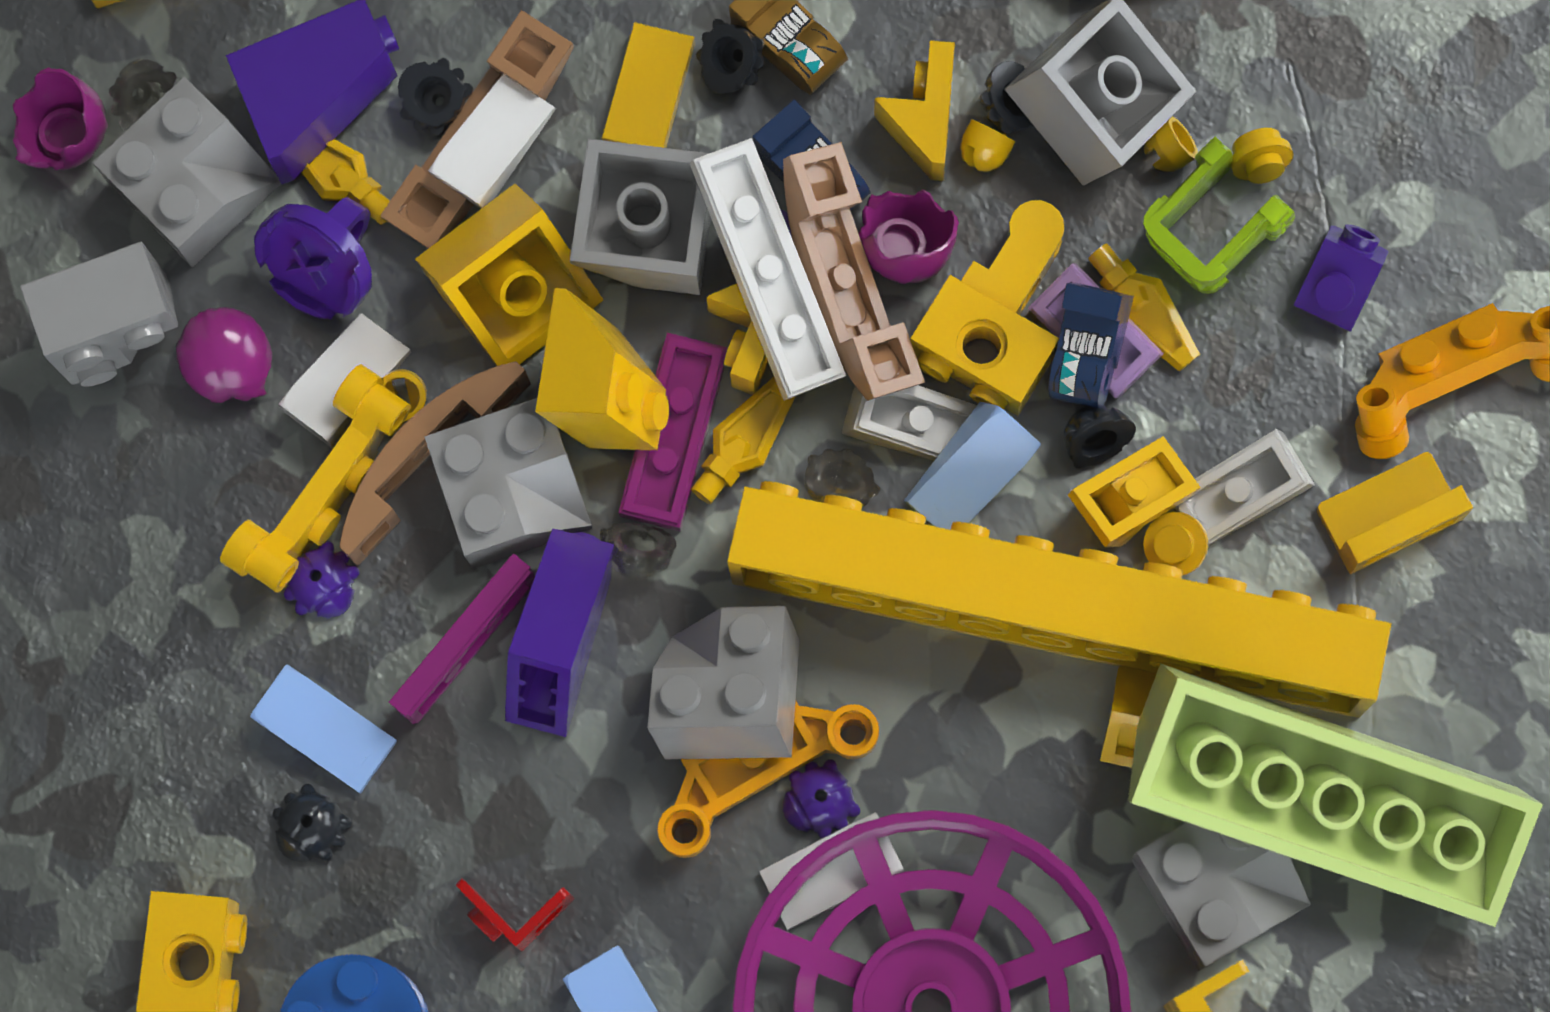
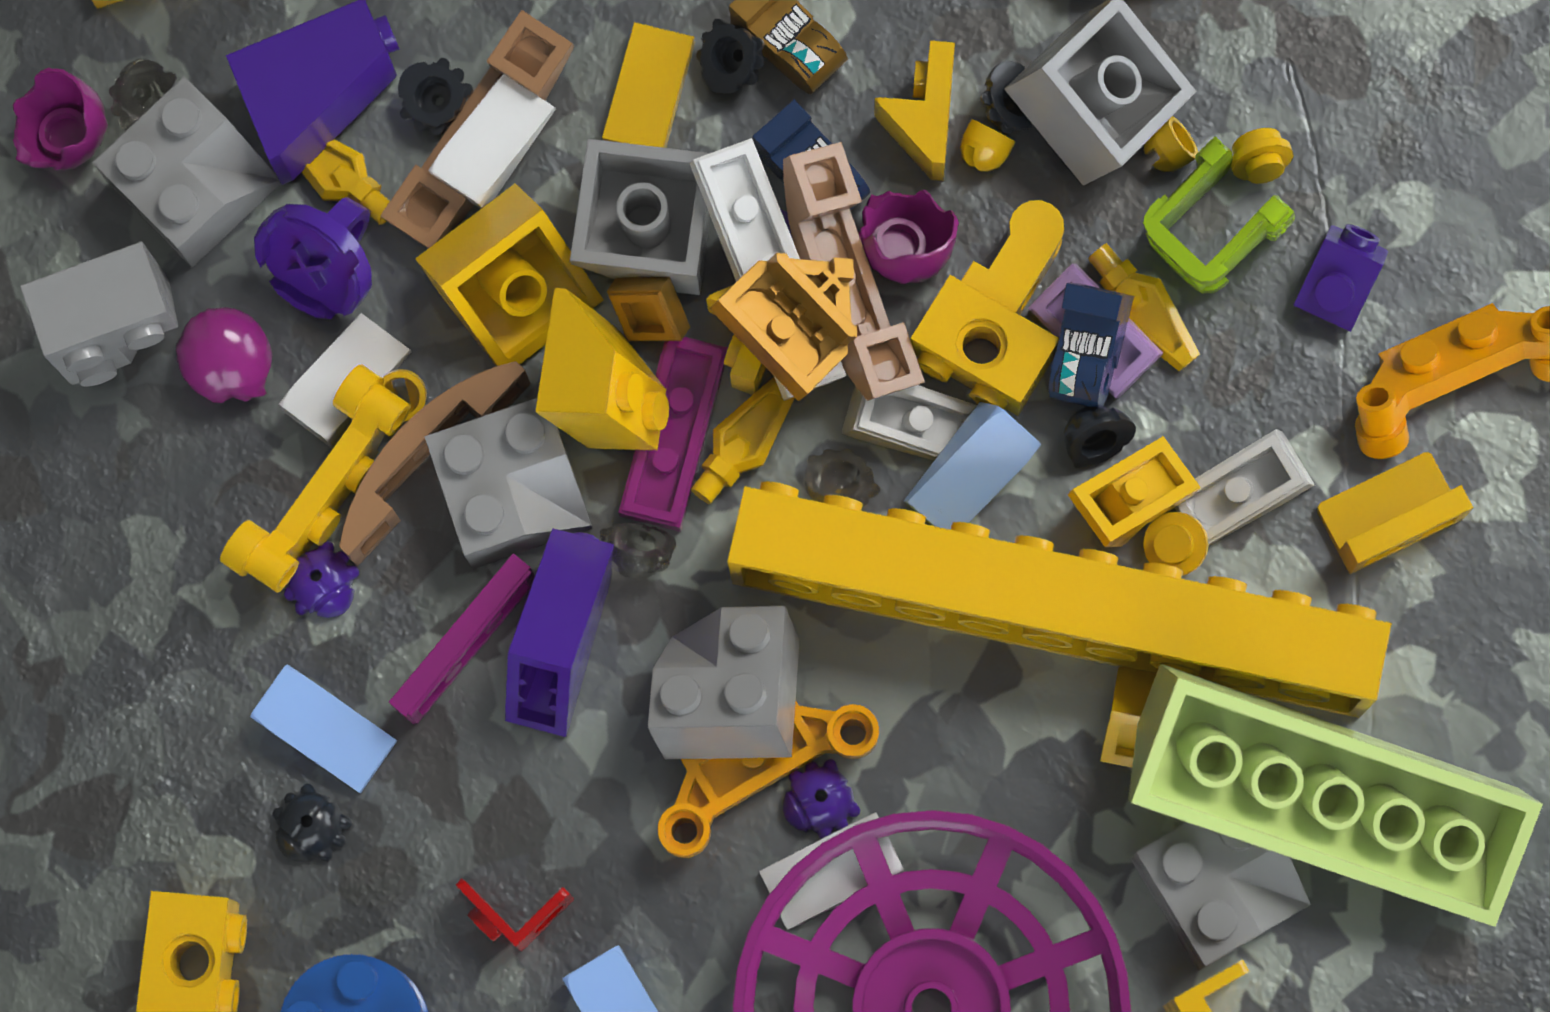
(648, 309): none -> pearl gold tile
(792, 317): none -> slope

